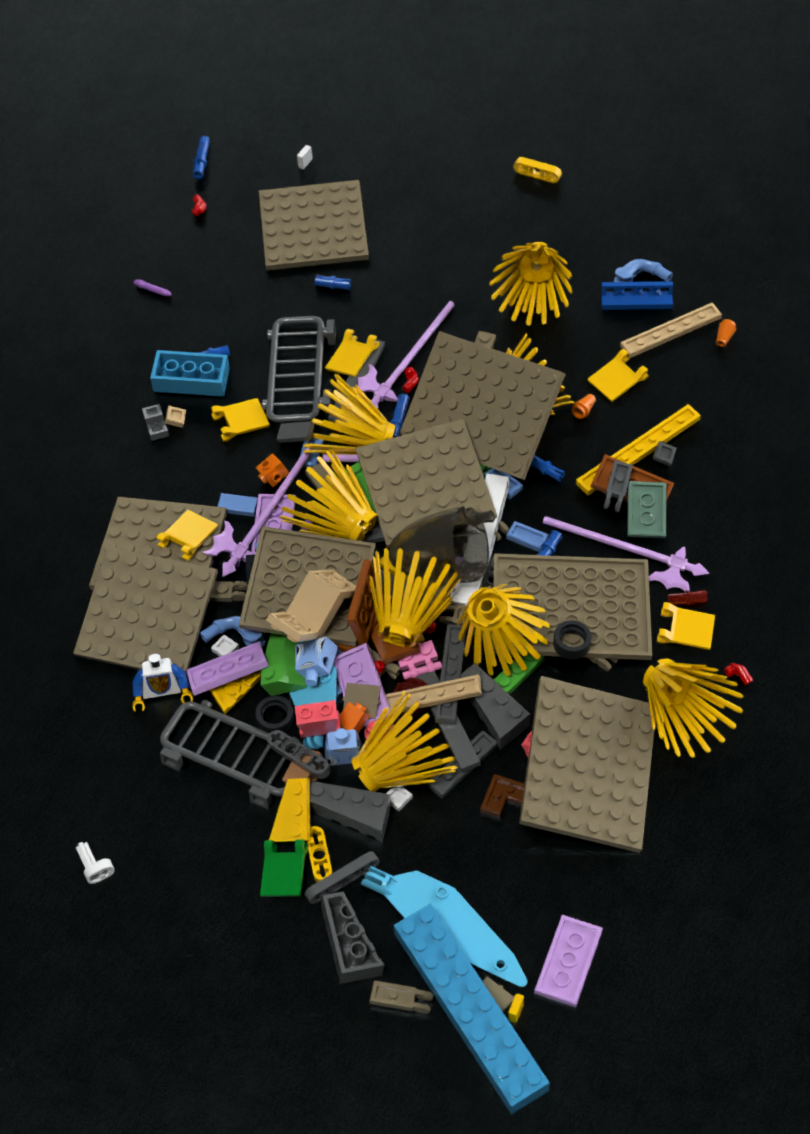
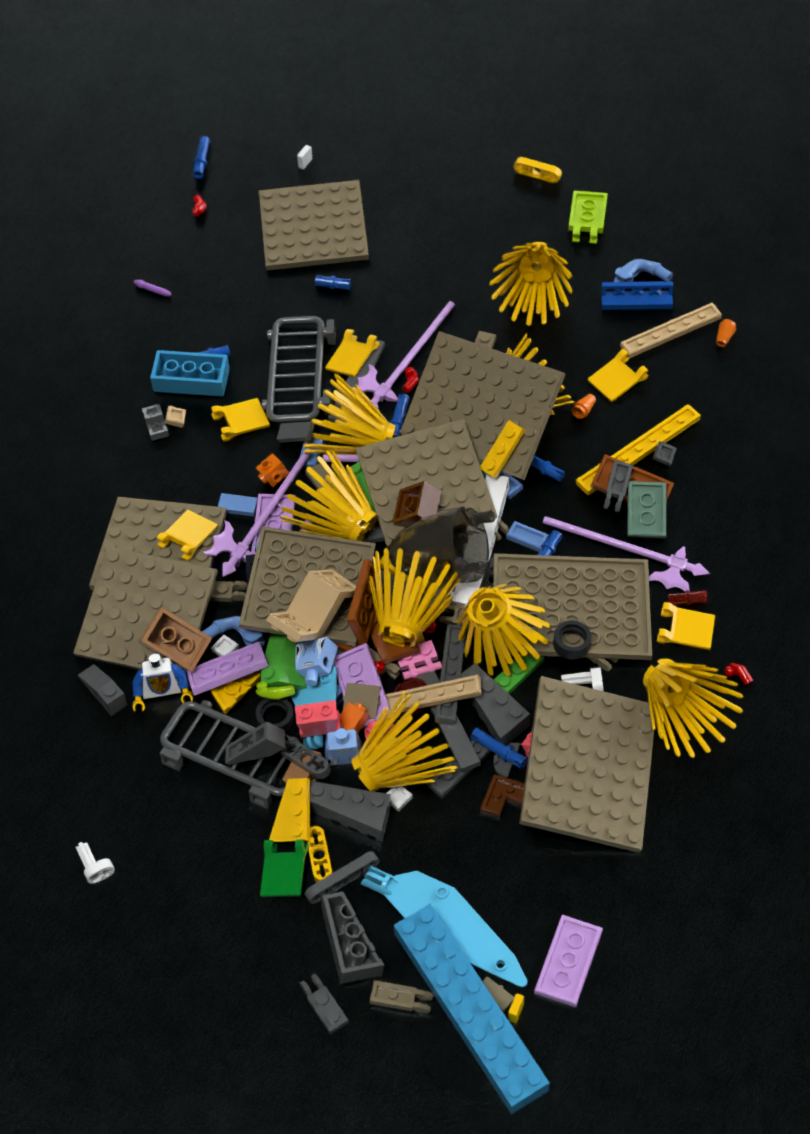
(103, 689): none -> dark grey slope
(175, 639): none -> medium nougat slope
(256, 744): none -> dark grey slope
(274, 692): none -> lime arm
(325, 1005): none -> dark grey hinge
(416, 502): none -> reddish brown slope
(502, 449): none -> yellow plate
(503, 767): none -> dark grey tile
(505, 752): none -> blue pin
(586, 677): none -> white piece
(587, 214): none -> lime tile

